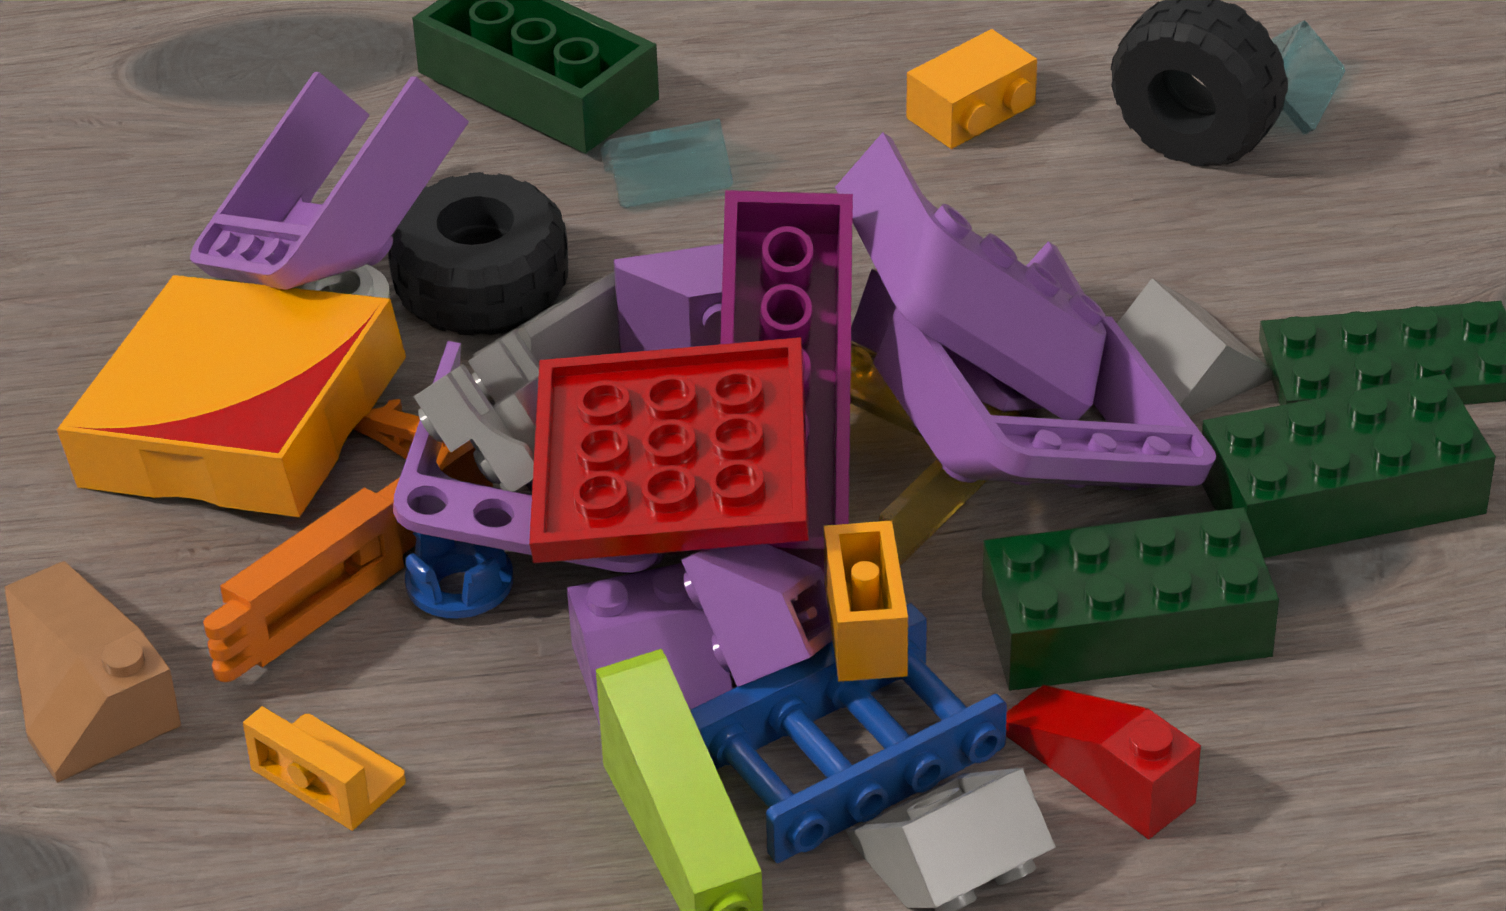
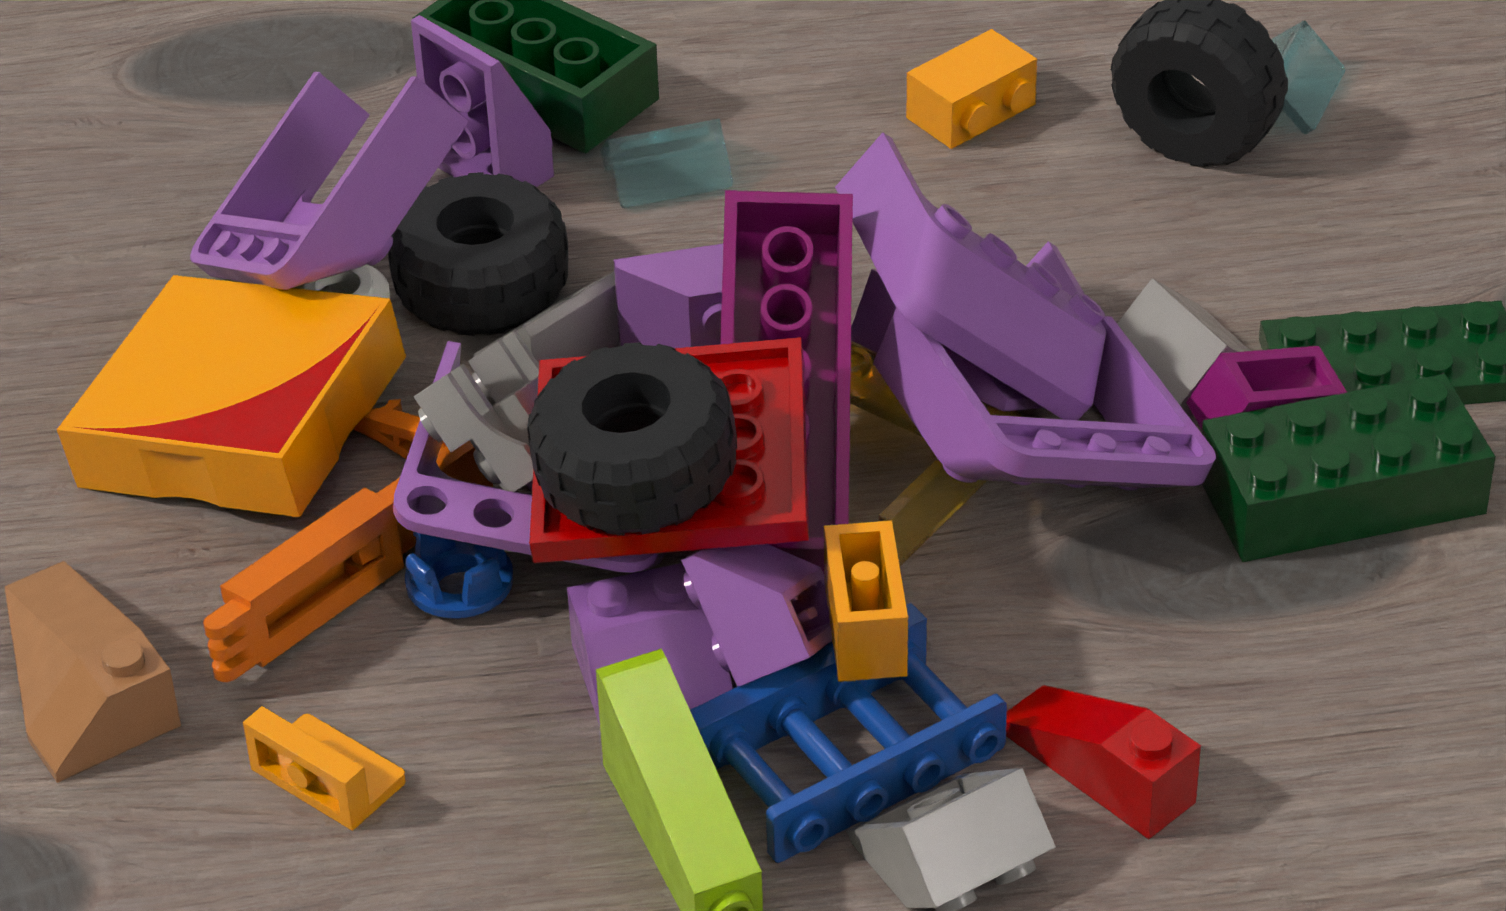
(503, 126): none -> medium lavender slope
(632, 438): none -> black tyre
(1128, 598): dark green brick -> none
(1263, 380): none -> magenta slope

